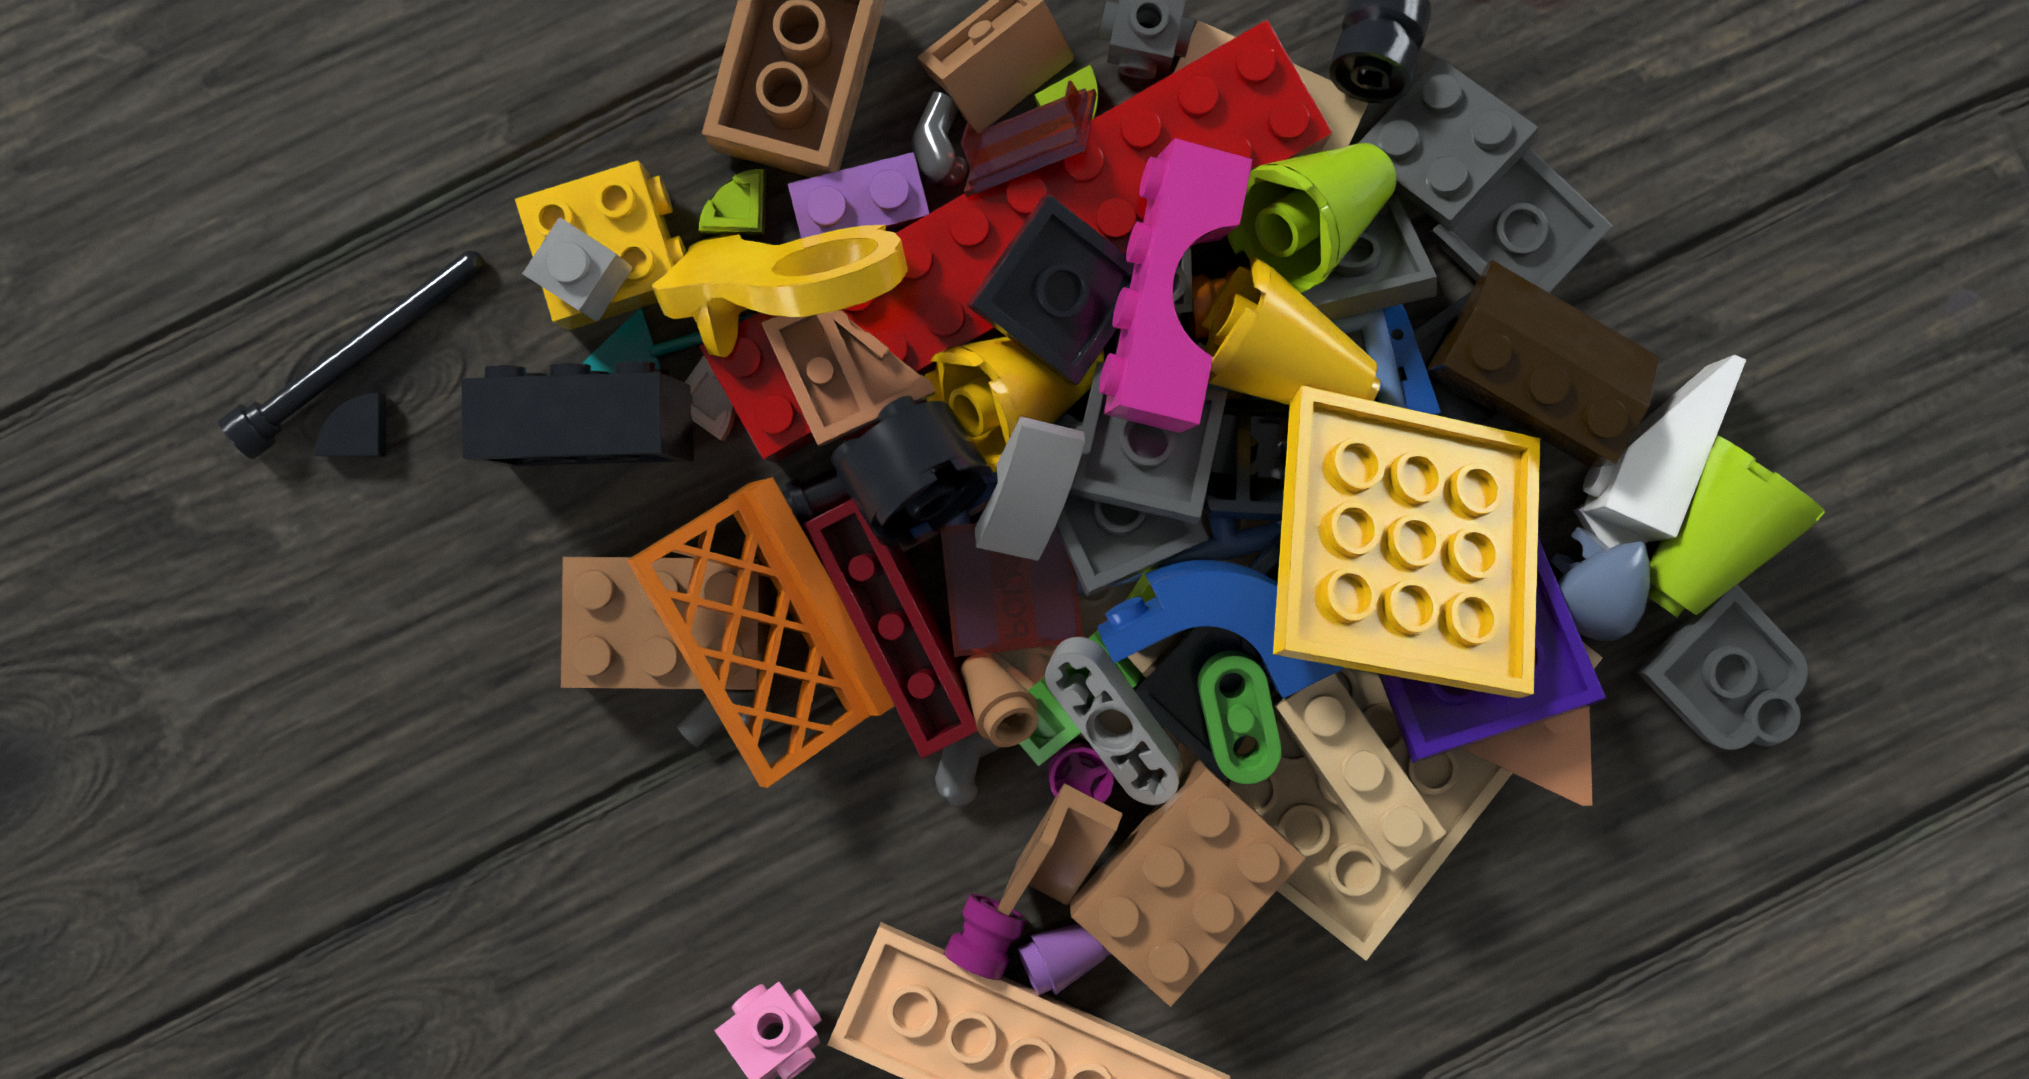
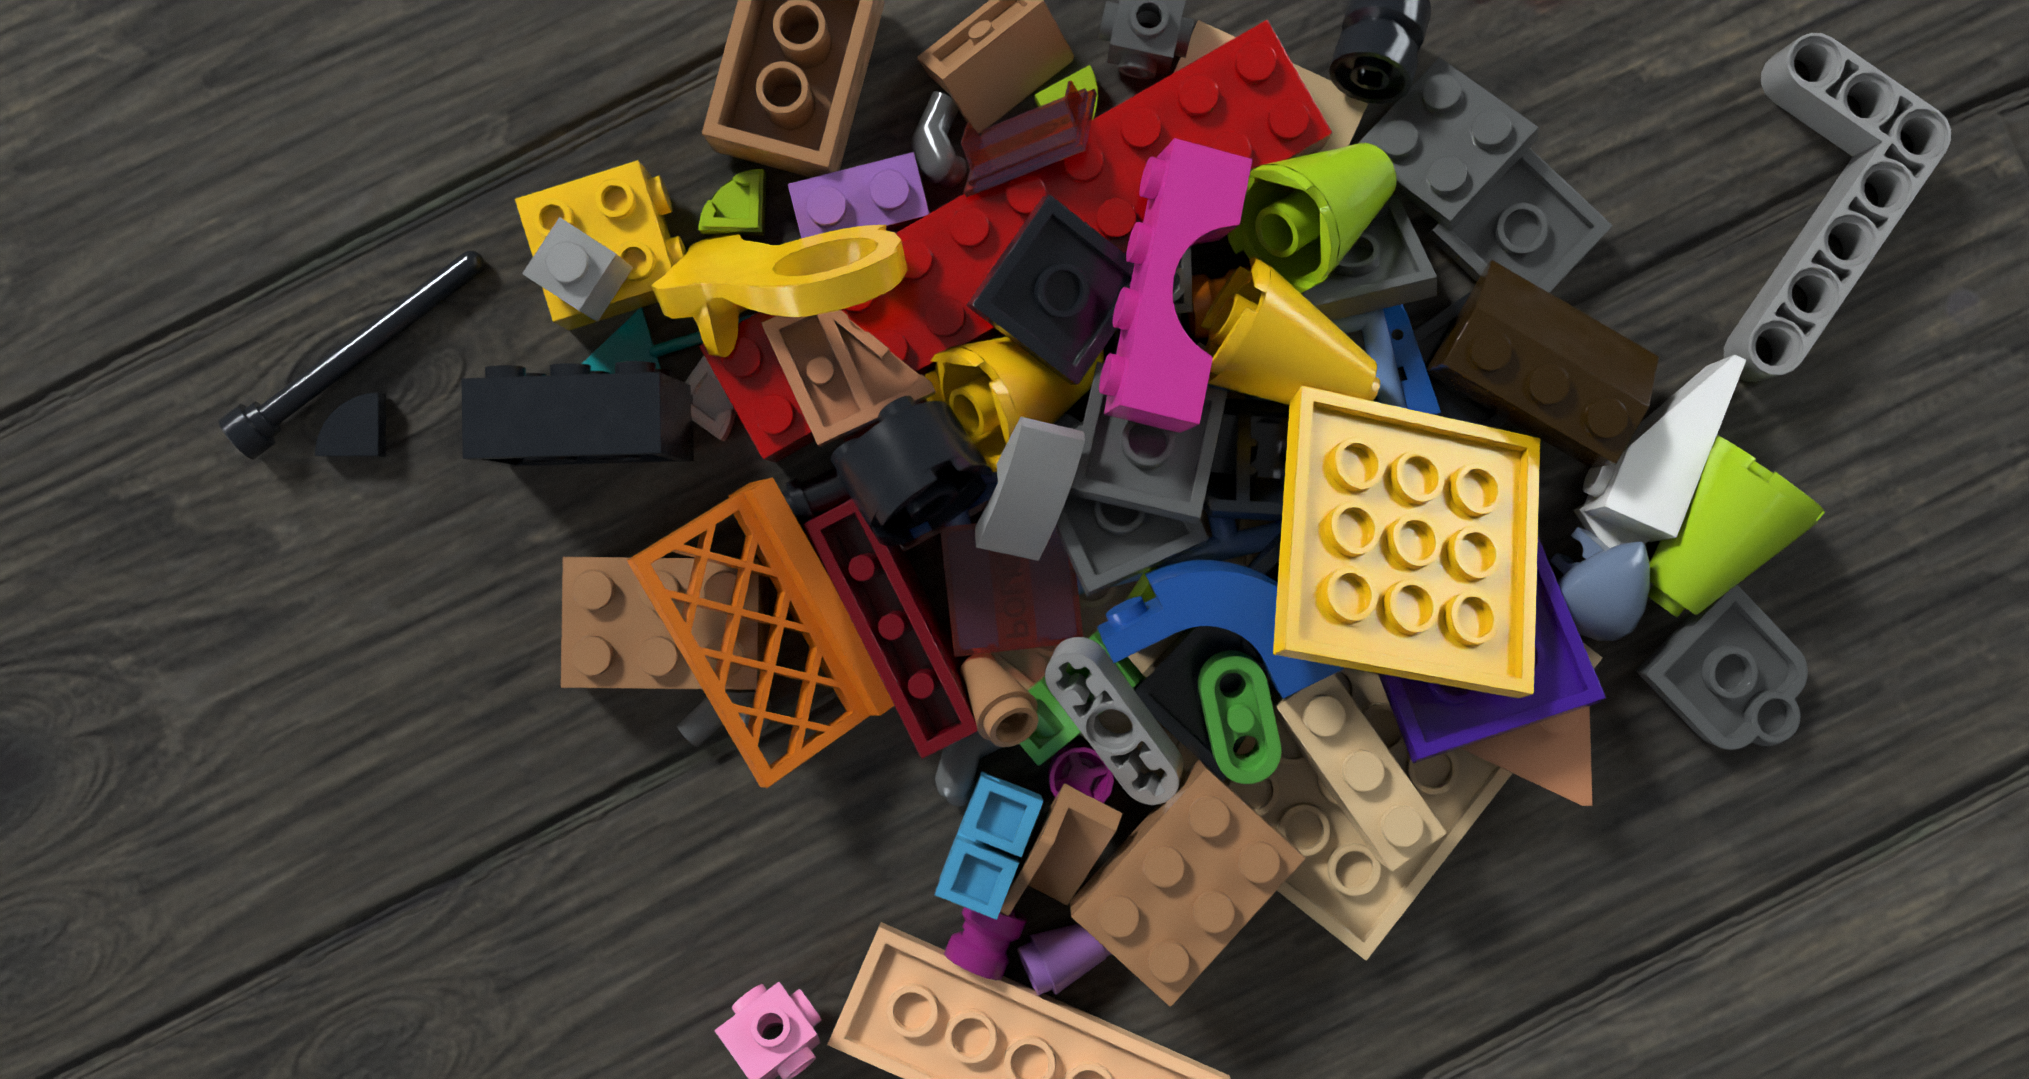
(989, 845): none -> dark azure hips
(1845, 210): none -> light grey beam

